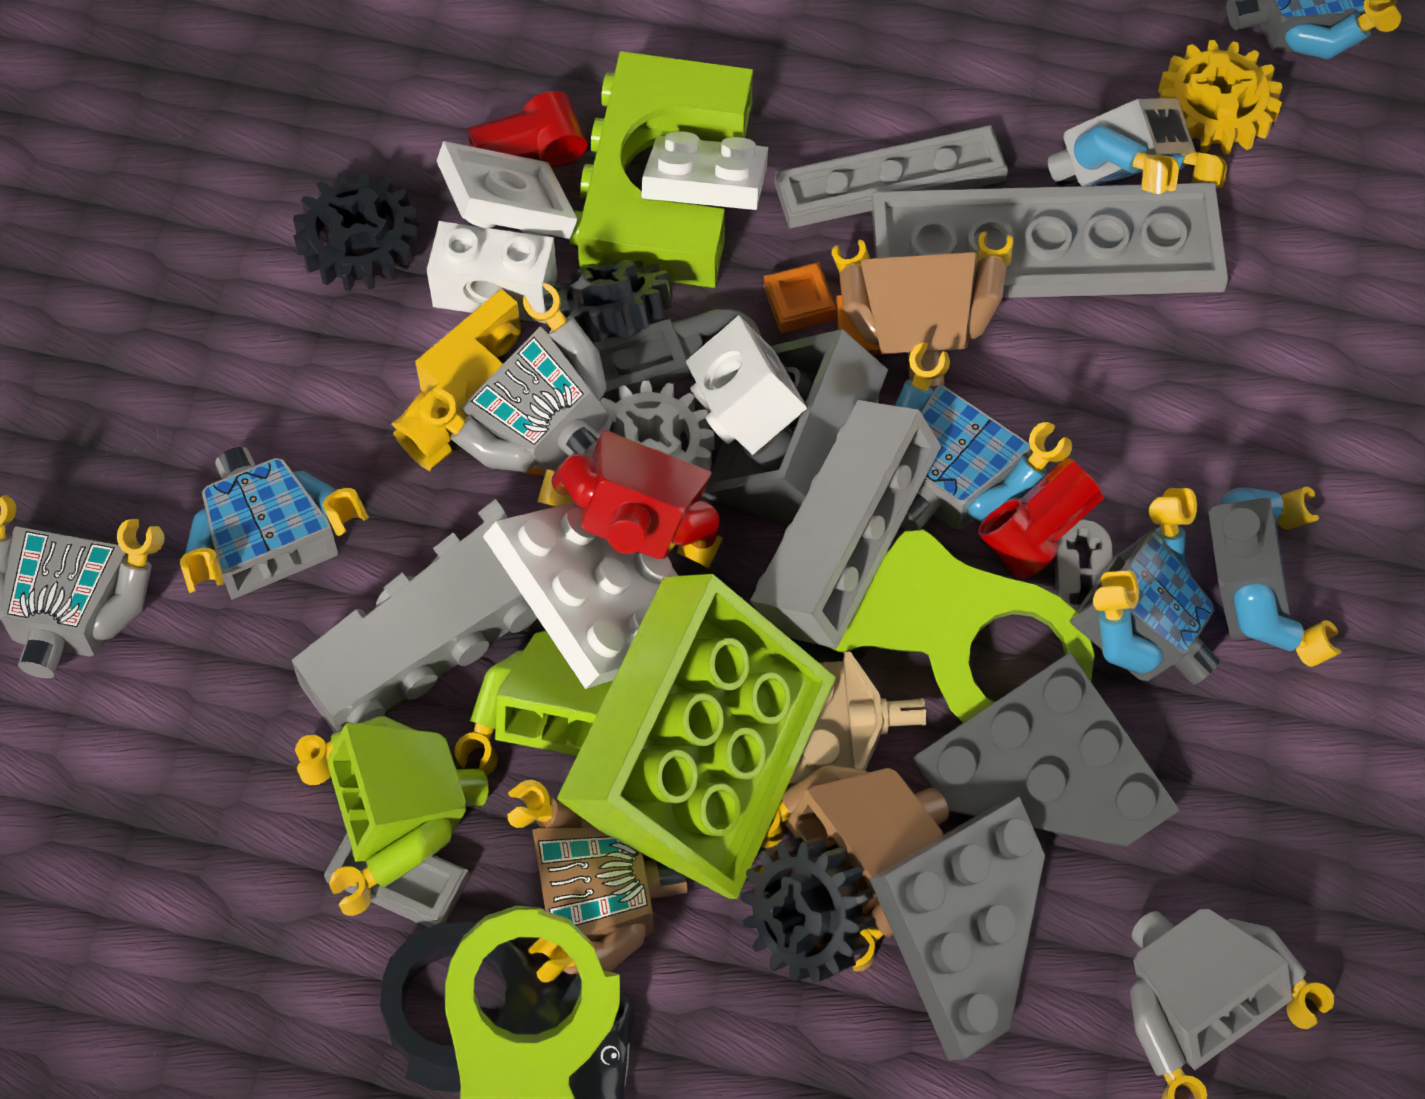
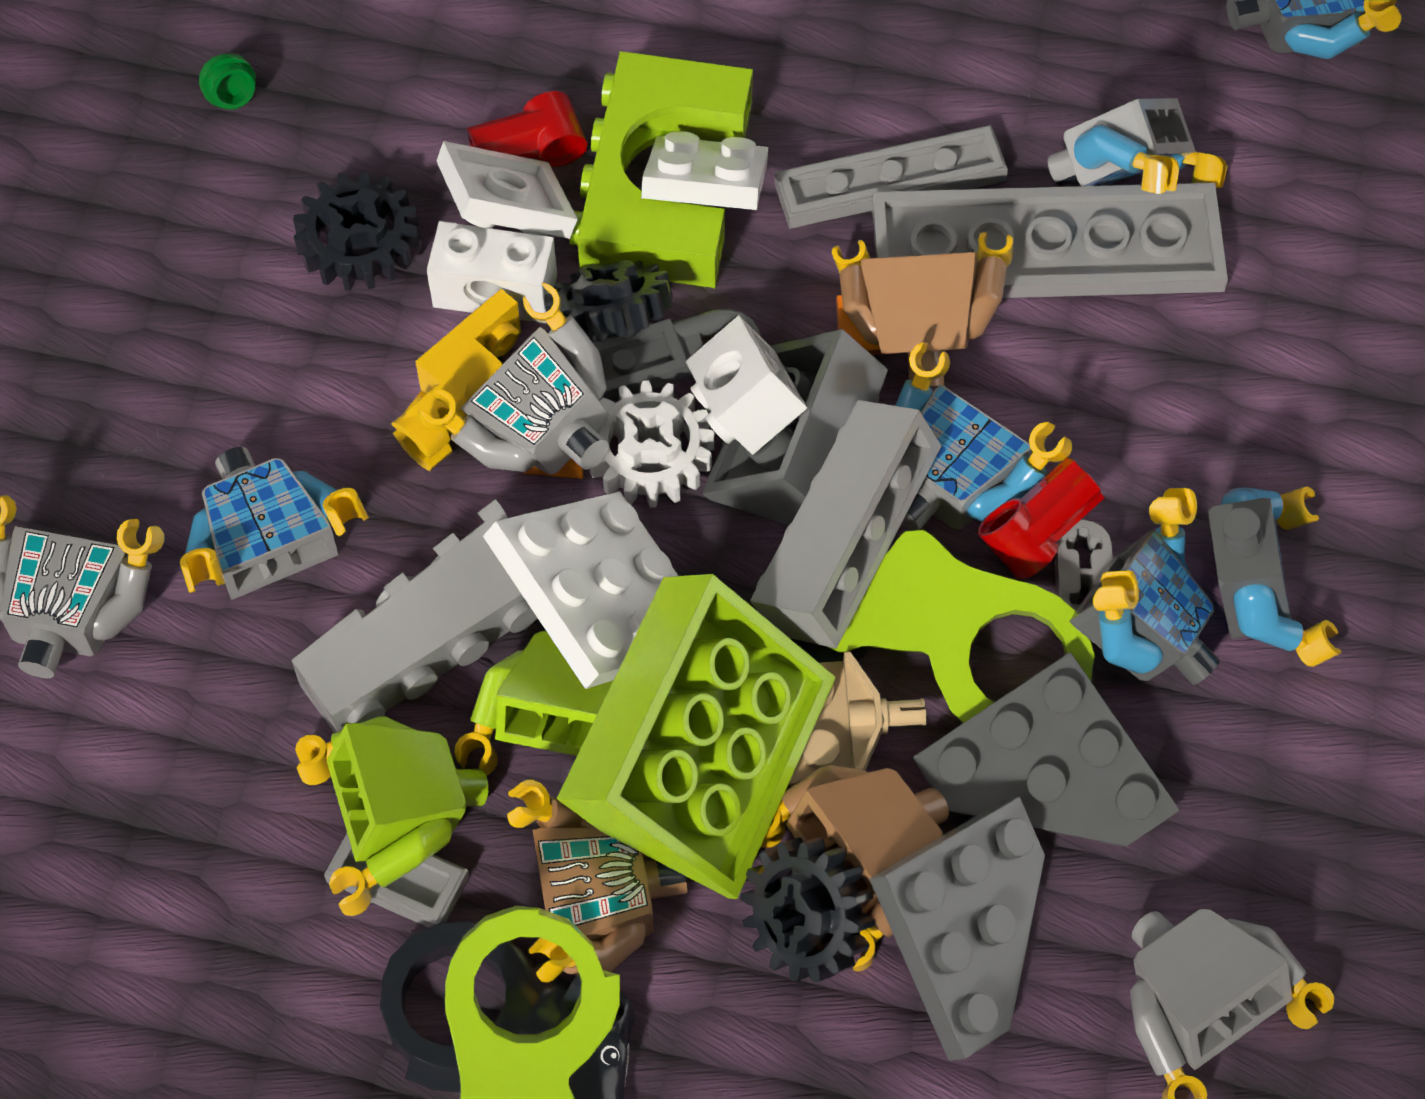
(227, 81): none -> green plate
(638, 499): red torso -> none
(799, 297): orange tile -> none
(1219, 92): yellow gear -> none

